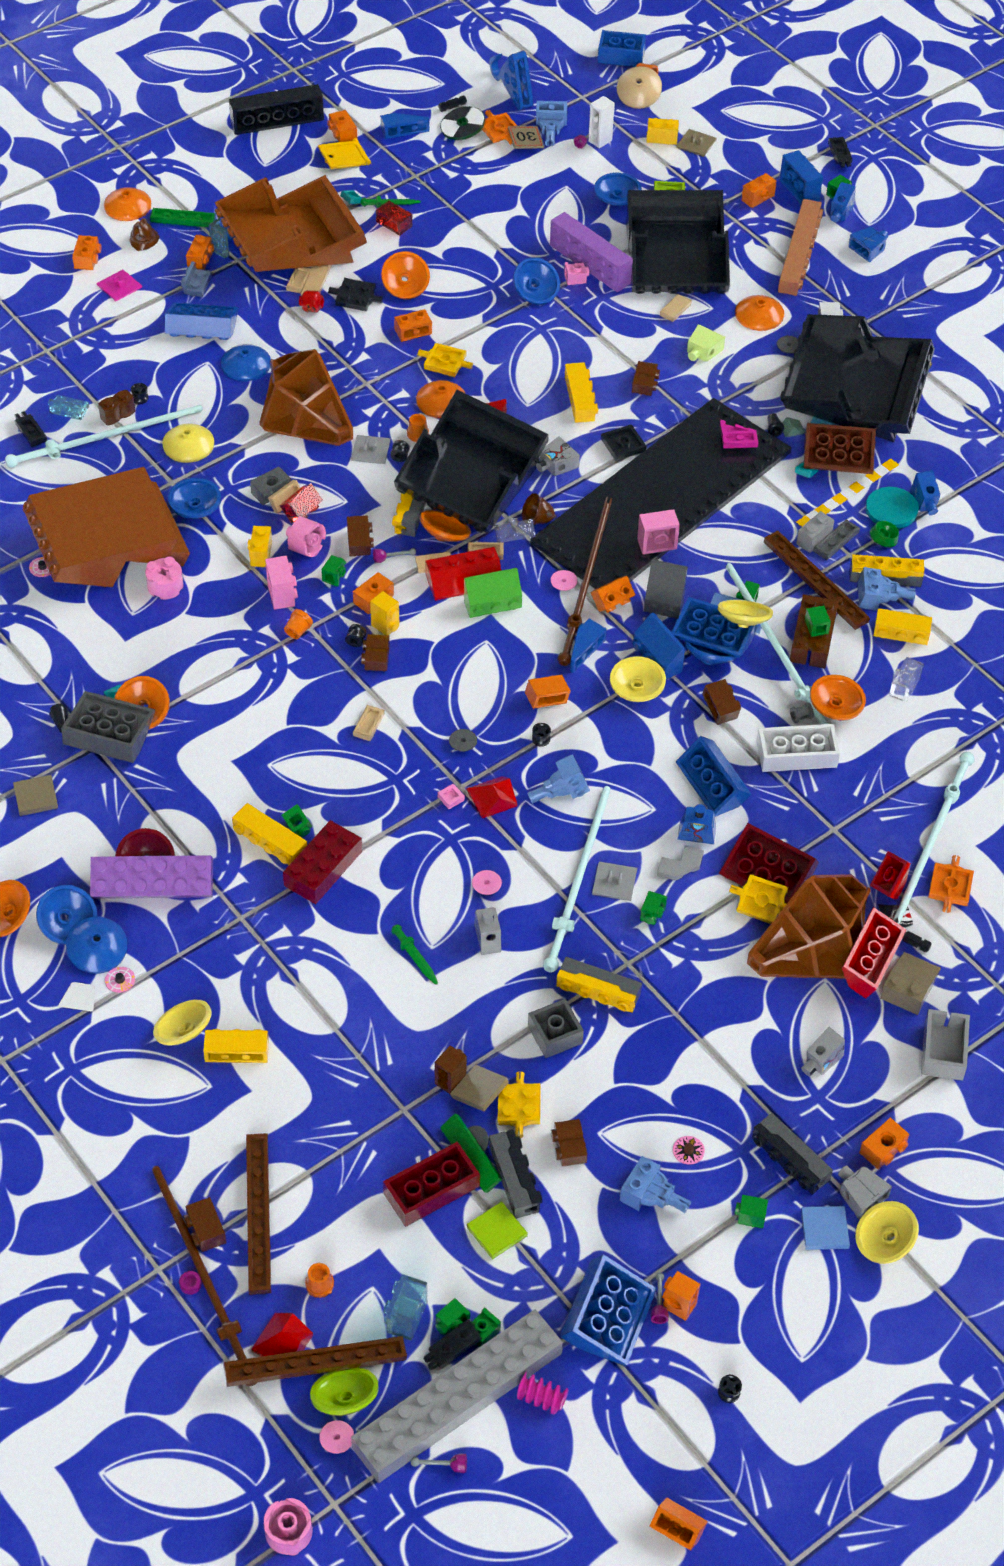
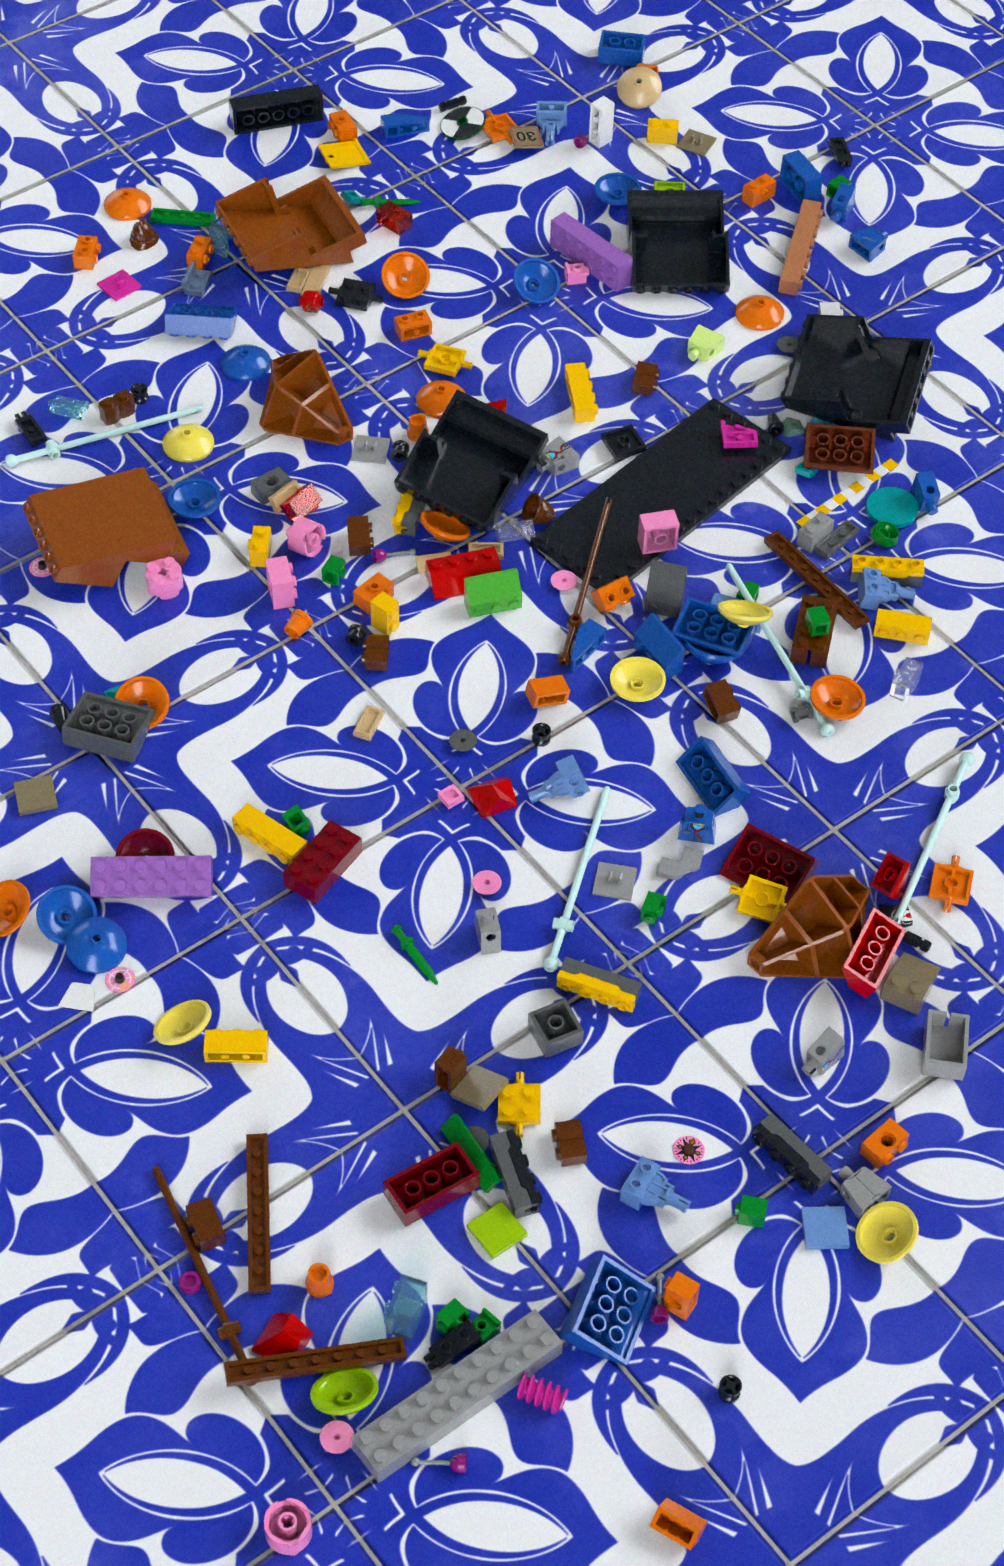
(513, 78): blue piece -> none
(675, 307): tan tile -> none
(798, 747): white brick -> none

